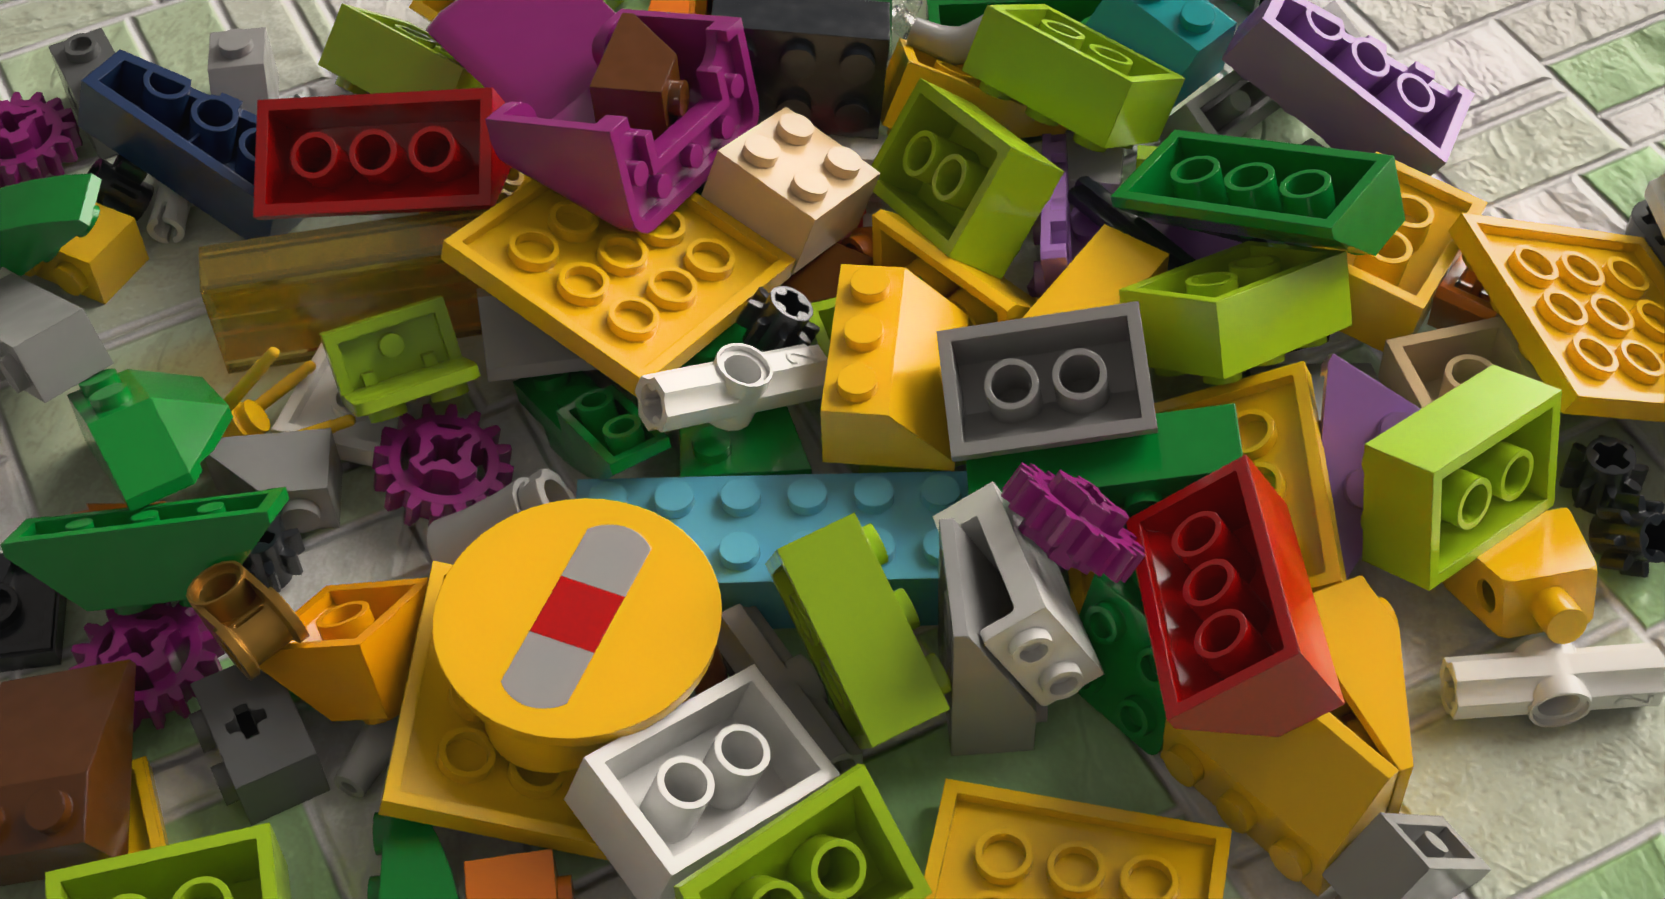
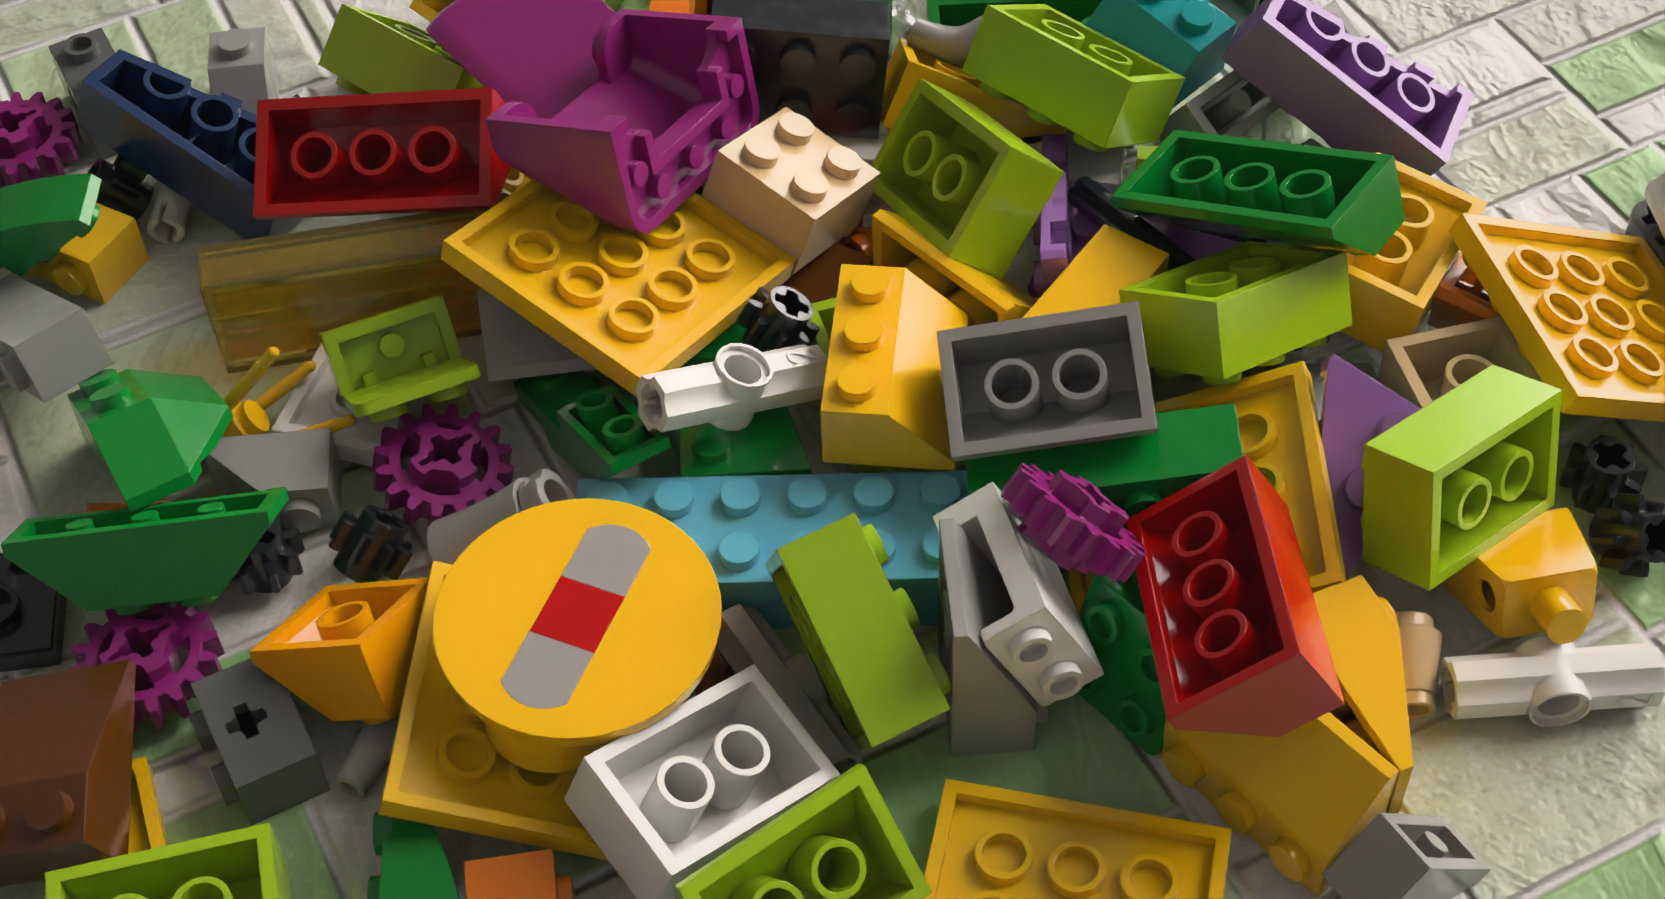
(244, 615): pearl gold piece -> none
(370, 545): none -> black gear
(639, 79): reddish brown slope -> none
(1421, 661): none -> tan cone

